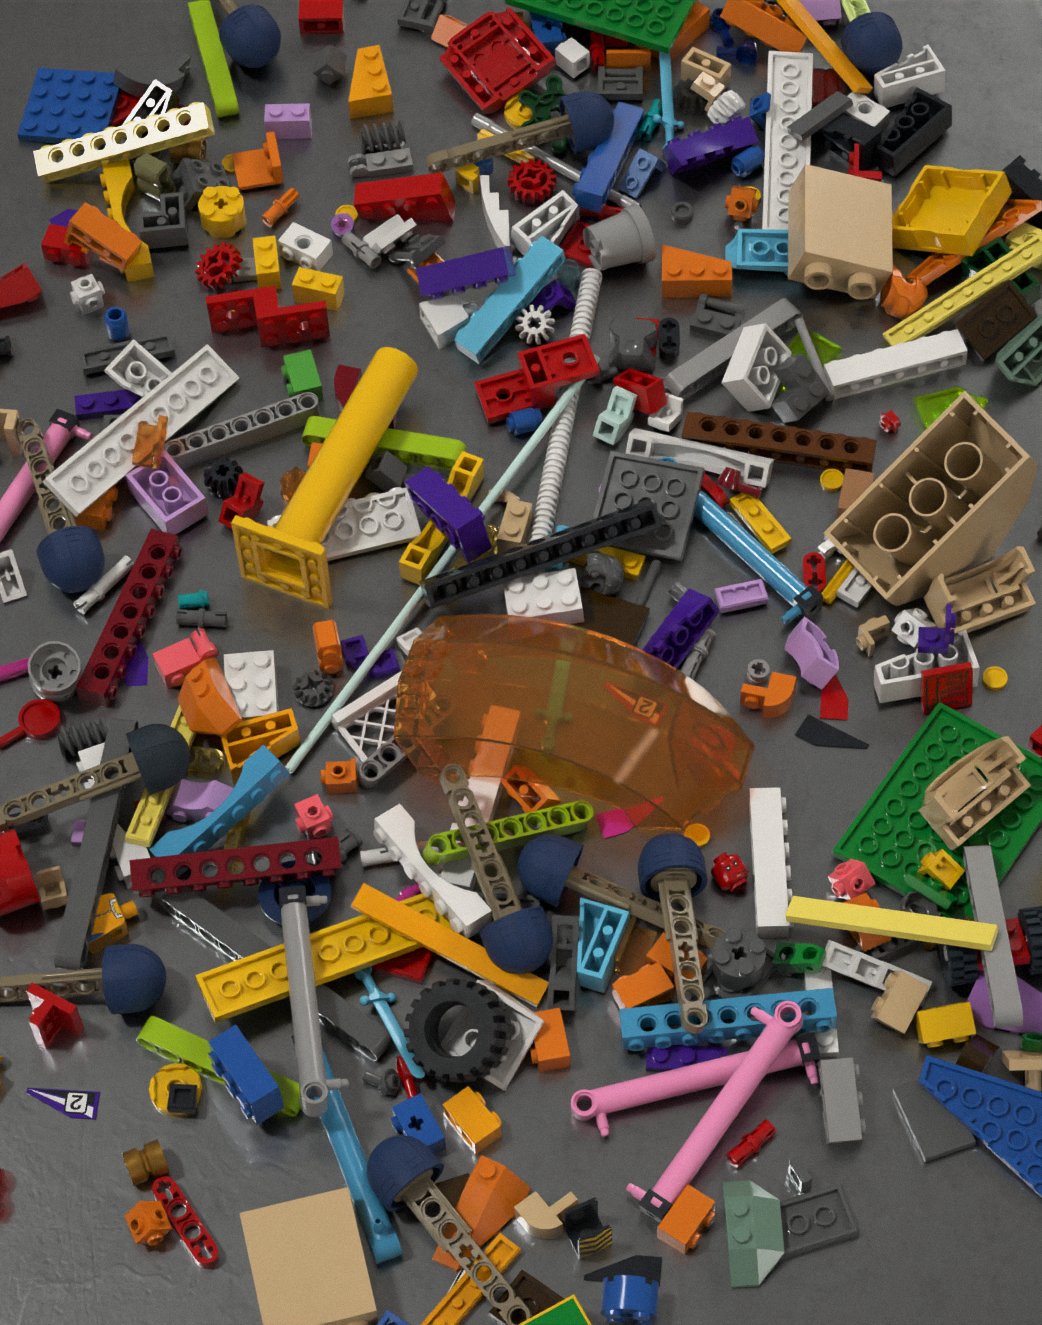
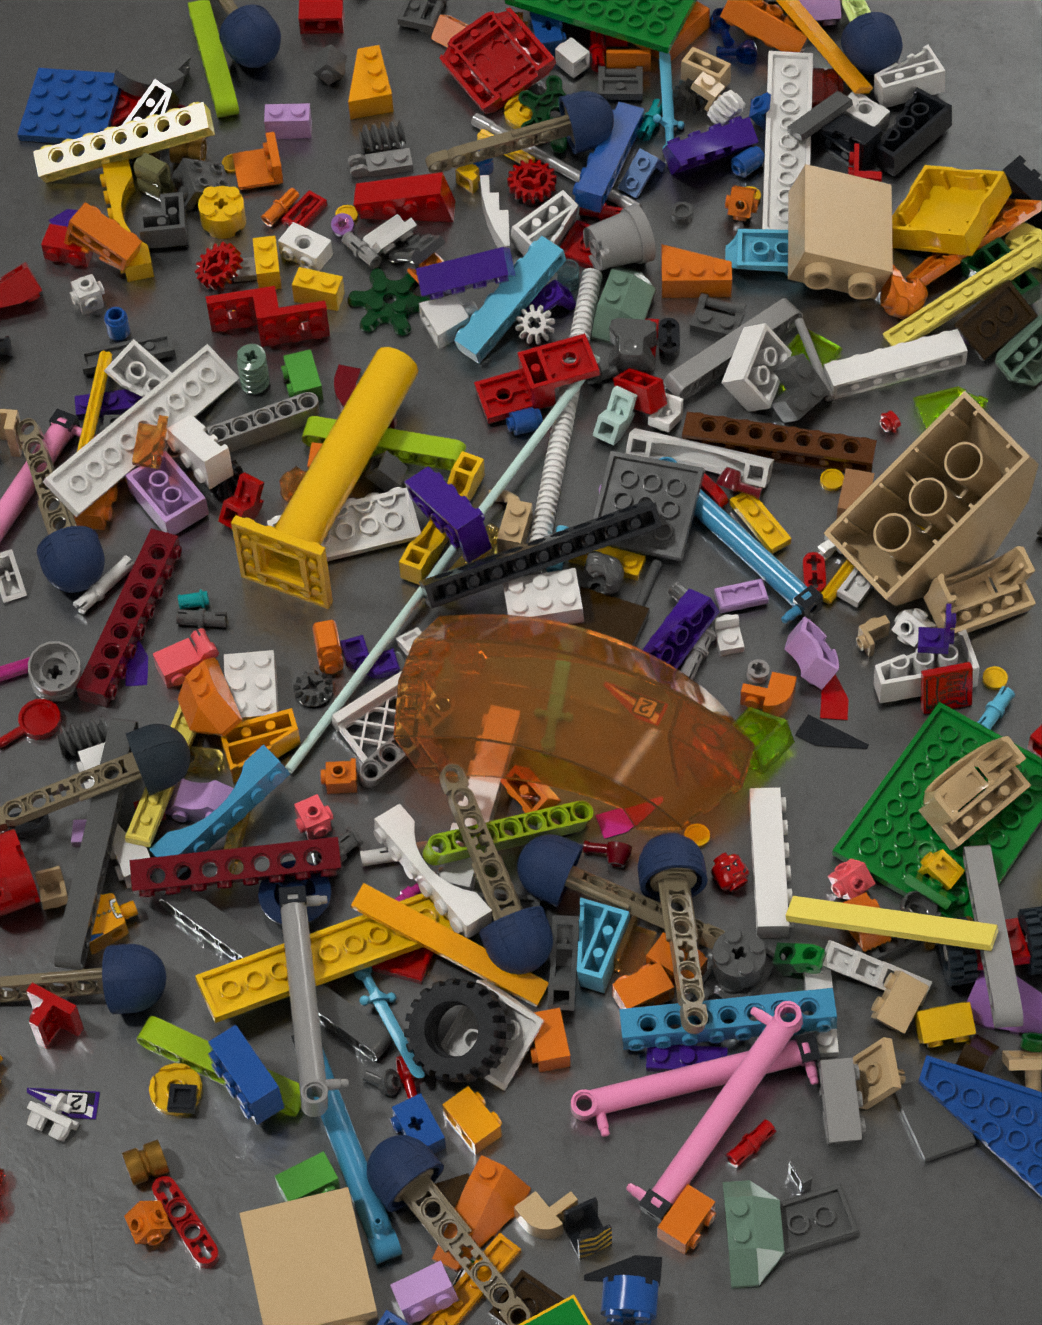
(41, 1113): none -> white hips
(95, 399): none -> yellow axle
(200, 451): none -> white wedge
(252, 369): none -> sand green piece
(307, 1178): none -> bright green brick
(308, 213): none -> red tile
(380, 312): none -> dark green plate
(424, 1292): none -> lavender brick
(617, 852): none -> dark red bar
(624, 296): none -> sand green wedge
(728, 634): none -> white bracket
(769, 734): none -> clear neon green slope
(878, 1072): none -> tan tile
(996, 708): none -> medium azure pin

